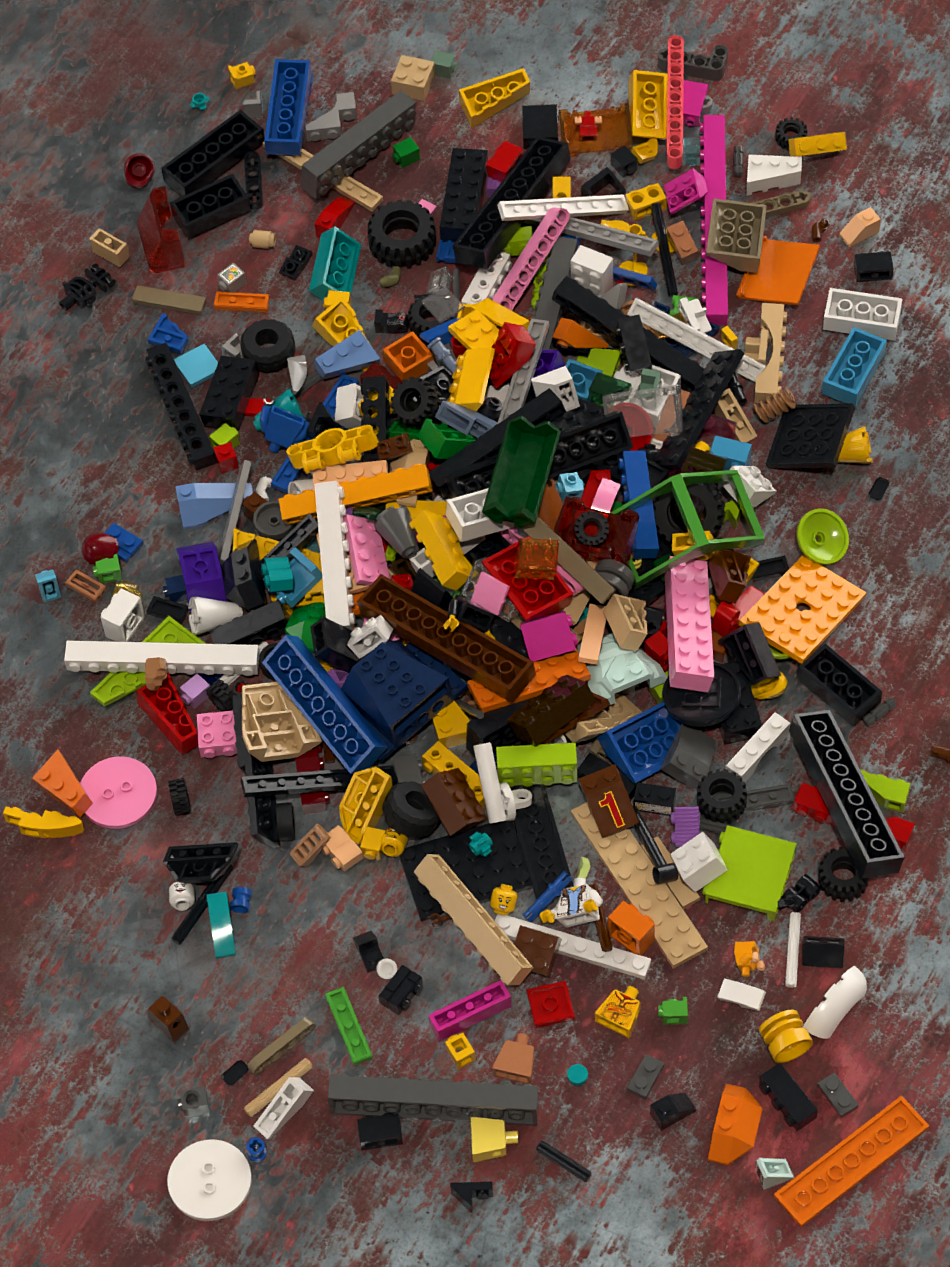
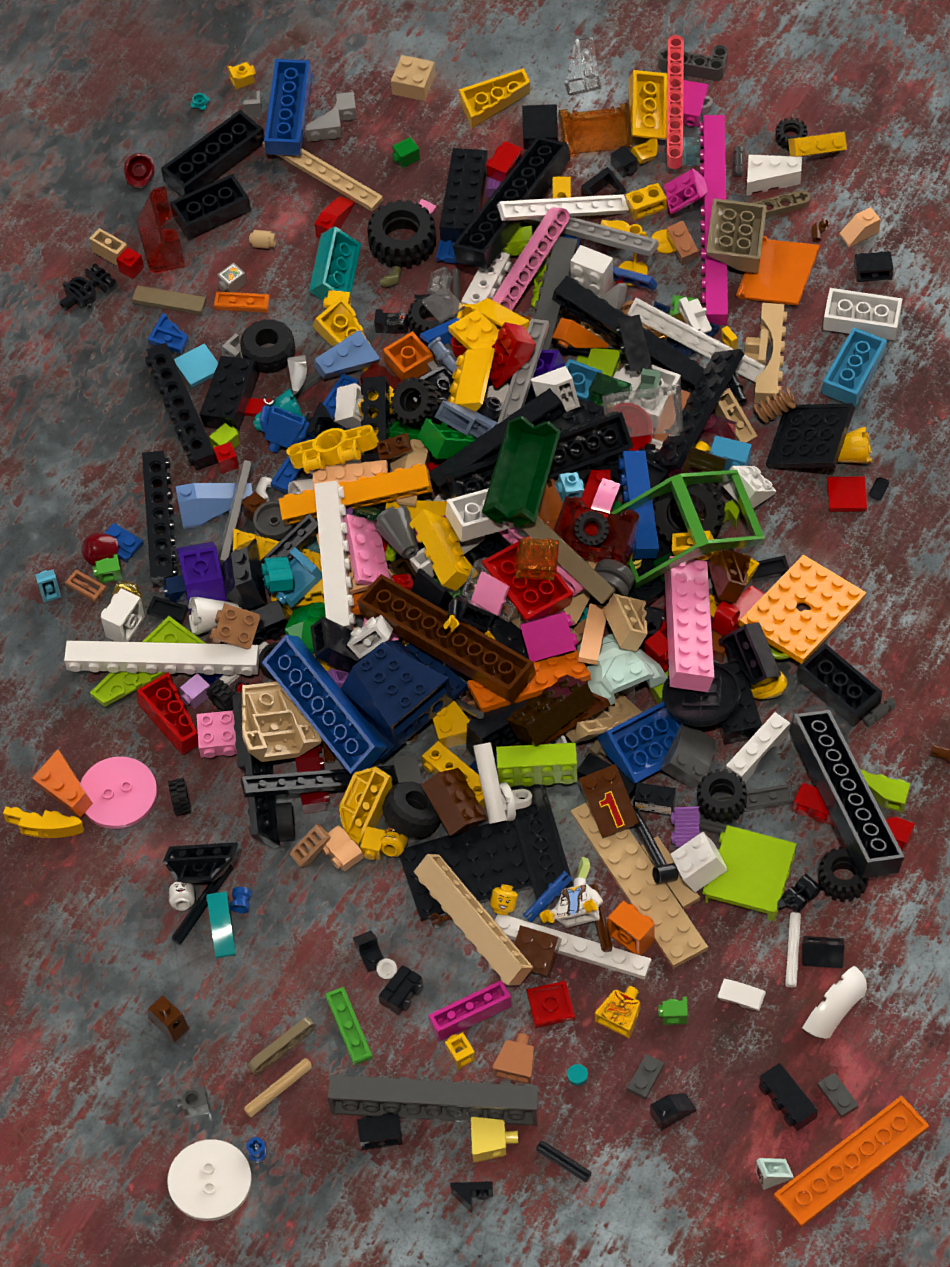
(130, 263): none -> red brick
(152, 463): none -> black brick
(155, 672): medium nougat rock -> none
(235, 627): none -> medium nougat bracket
(235, 1072): black piece -> none
(253, 180): black beam -> none
(283, 1106): white slope -> none
(296, 262): black slope -> none
(358, 144): dark grey brick -> none
(444, 64): sand green brick -> none
(480, 844): teal gear -> none
(584, 69): none -> clear wedge
(588, 126): red piece -> none
(664, 249): black axle -> none
(734, 1125): orange wedge -> none
(748, 957): light orange piece -> none
(785, 1036): yellow wheel -> none
(831, 536): lime dish -> none
(847, 494): none -> red tile

